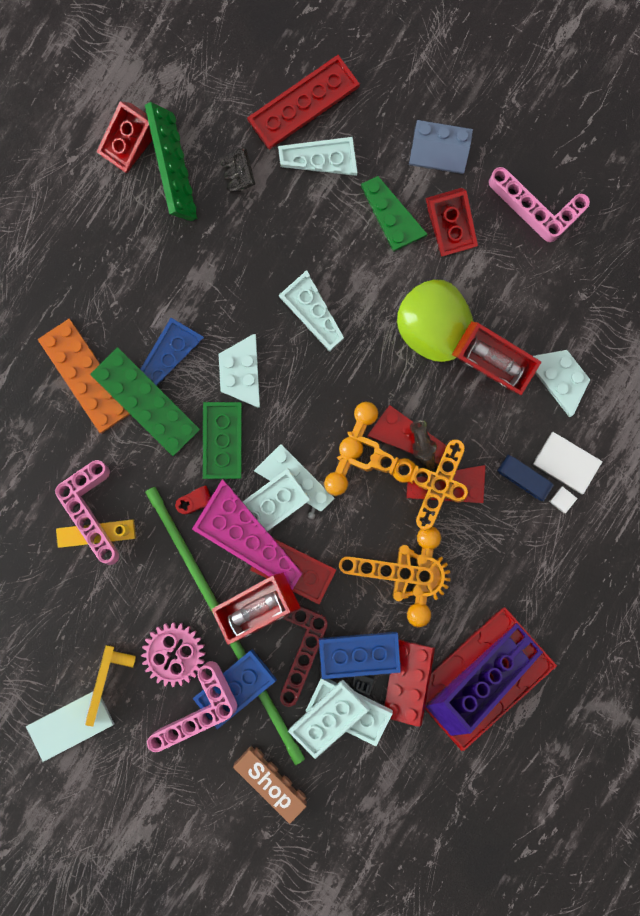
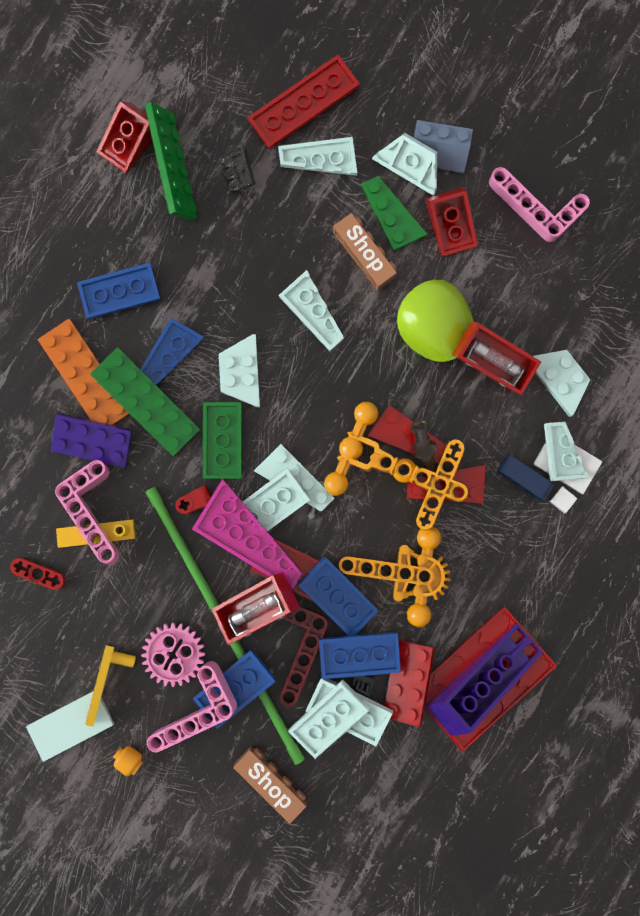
(23, 573): none -> red beam
(91, 440): none -> dark purple plate
(118, 291): none -> blue plate
(127, 760): none -> light orange head
(337, 597): none -> blue plate
(364, 251): none -> nougat brick
(411, 161): none -> light aqua wing
(562, 456): none -> light aqua wing

